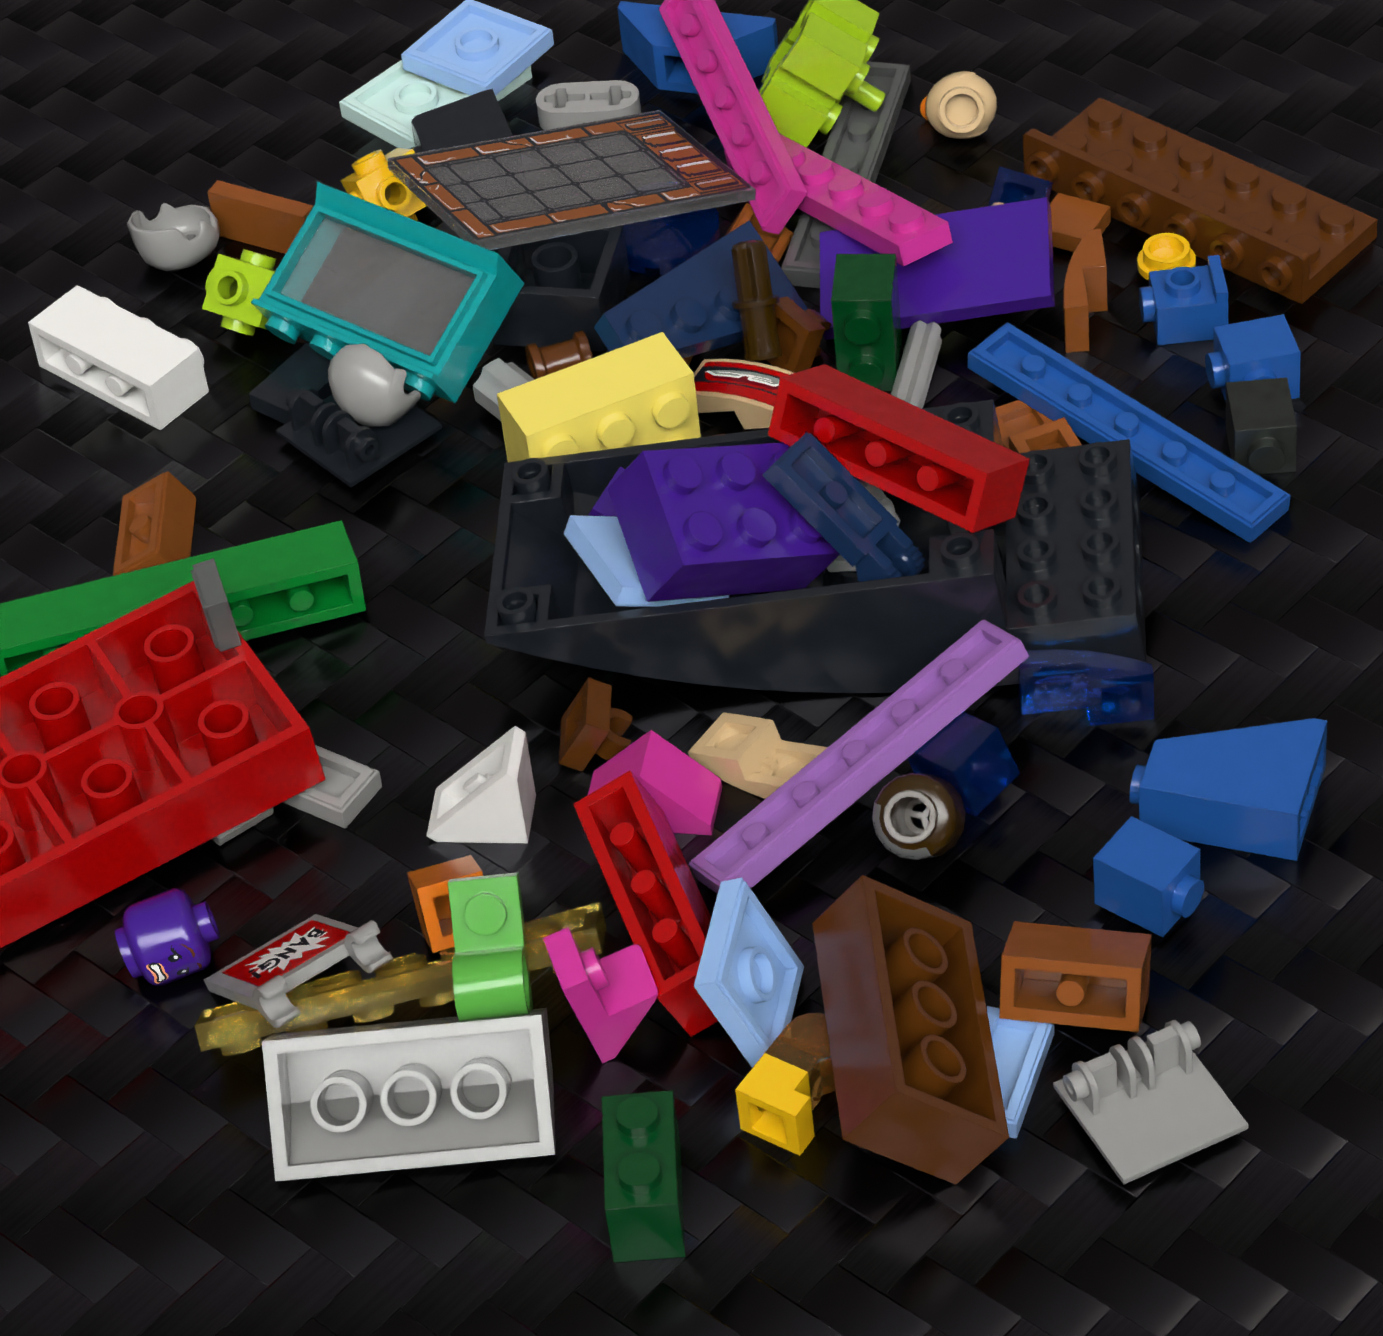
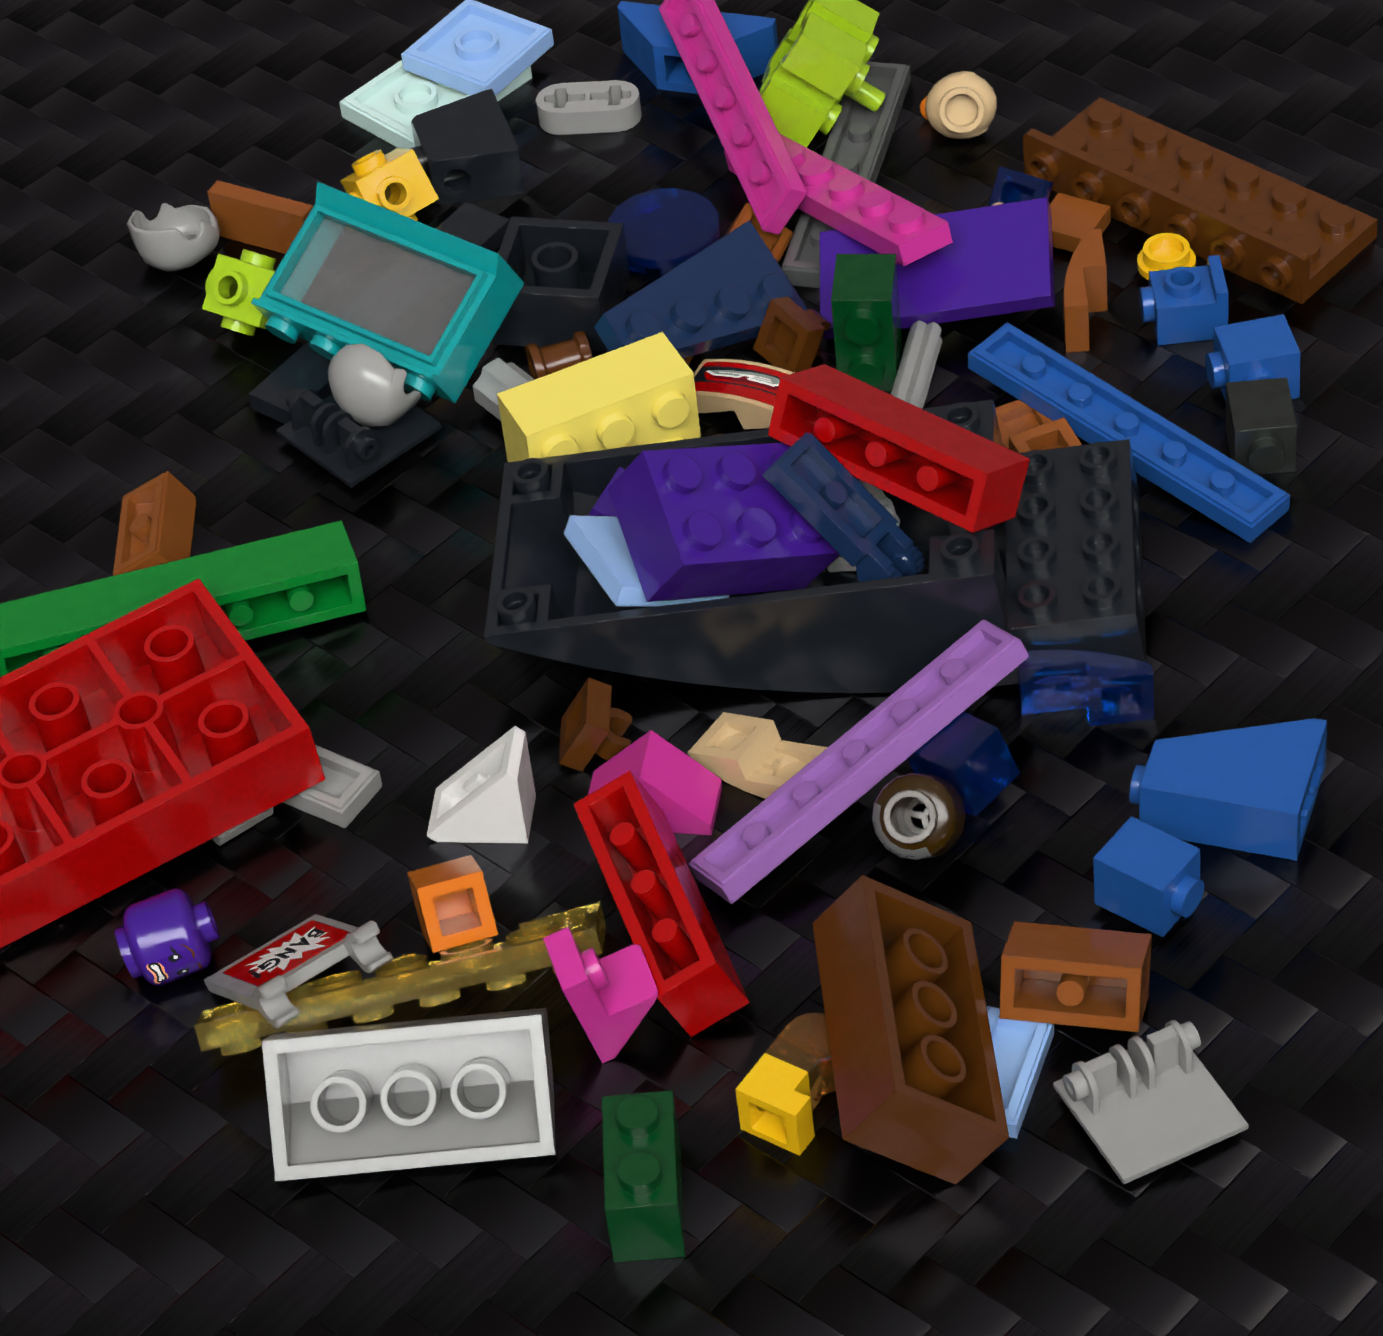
(119, 357): white brick -> none
(215, 605): dark grey tile -> none
(489, 947): bright green plate -> none
(569, 180): piece -> none
(747, 971): light blue tile -> none
(755, 301): dark brown axle -> none

